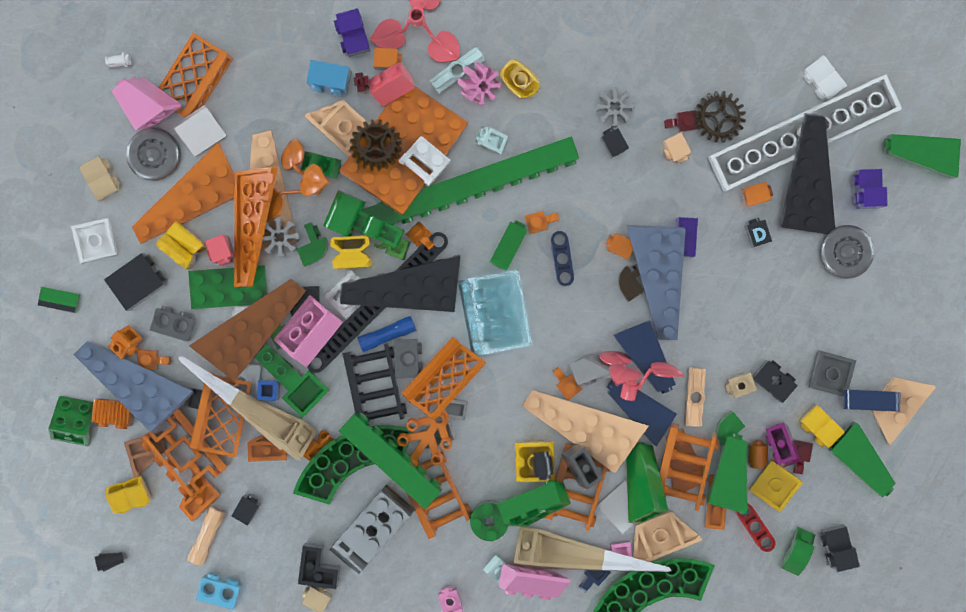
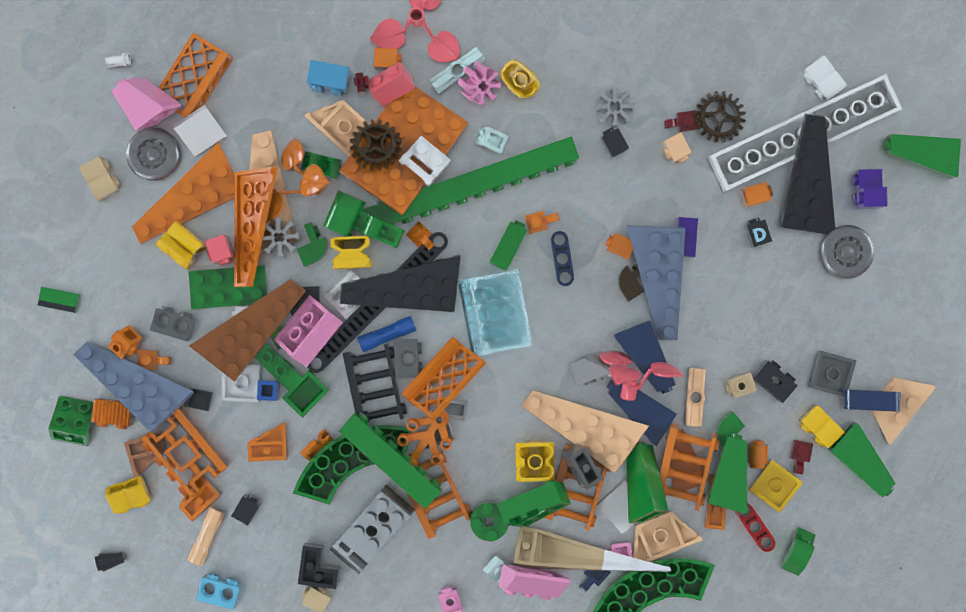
(94, 240): white tile -> none
(136, 281): black brick -> none
(203, 417): orange fence -> none
(277, 426): tan plate -> none
(351, 28): dark purple brick -> none
(399, 252): bright green plate -> none
(543, 465): black brick -> none
(567, 385): orange plate -> none
(783, 445): magenta brick -> none
(839, 551): black brick -> none

